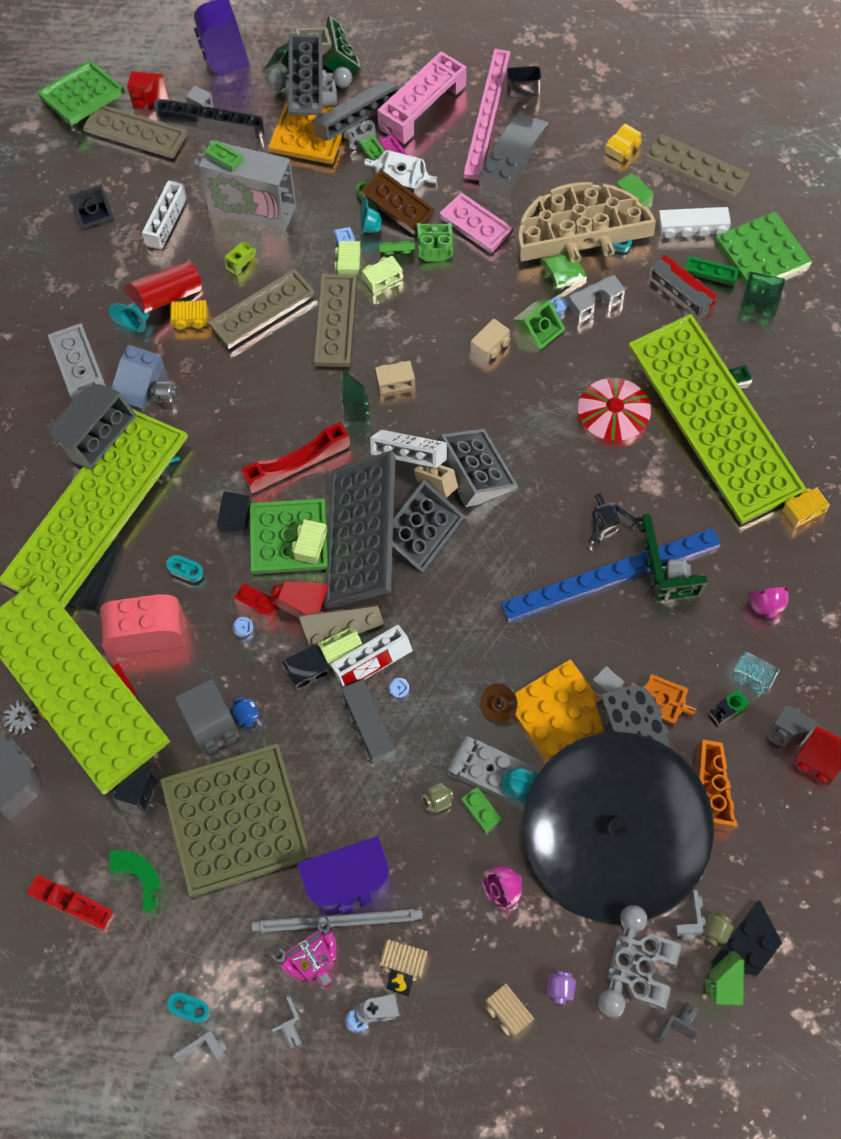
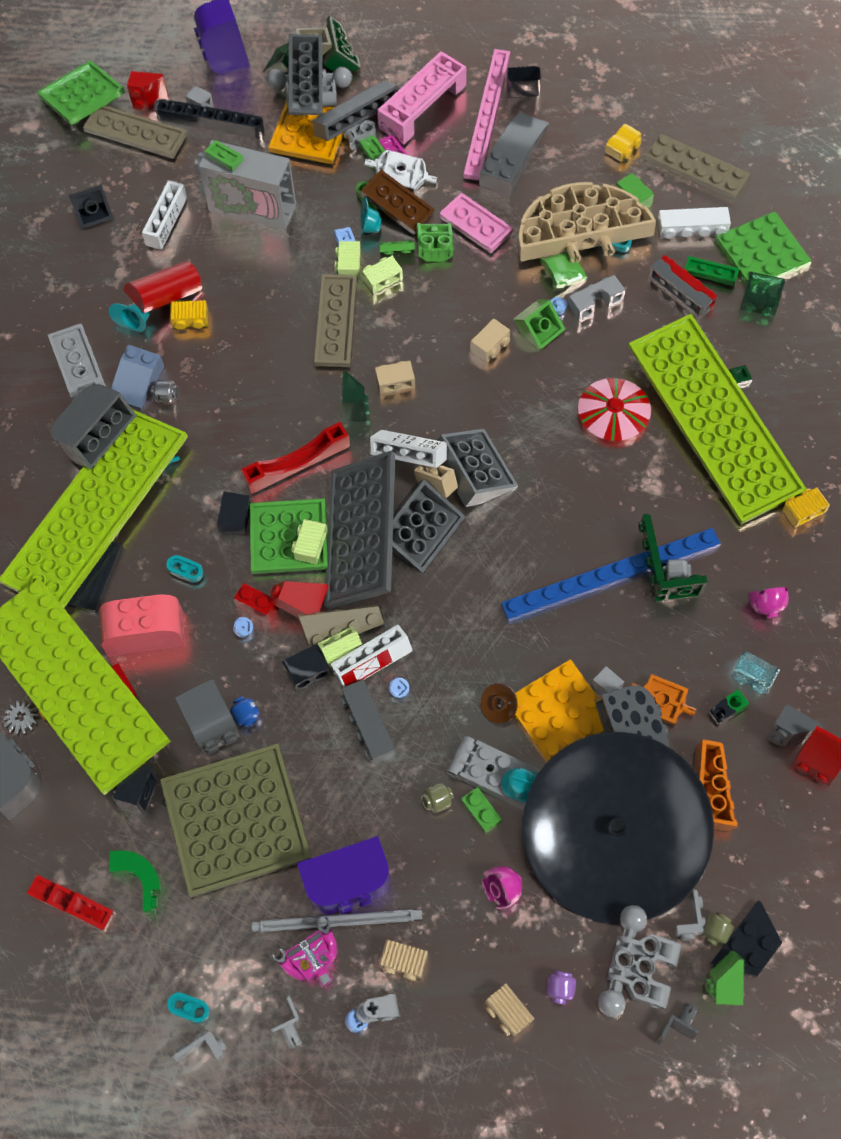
(239, 257): lime leg -> none
(261, 308): dark tan plate -> none
(399, 982): black sticker -> none
(607, 515): black piece -> none

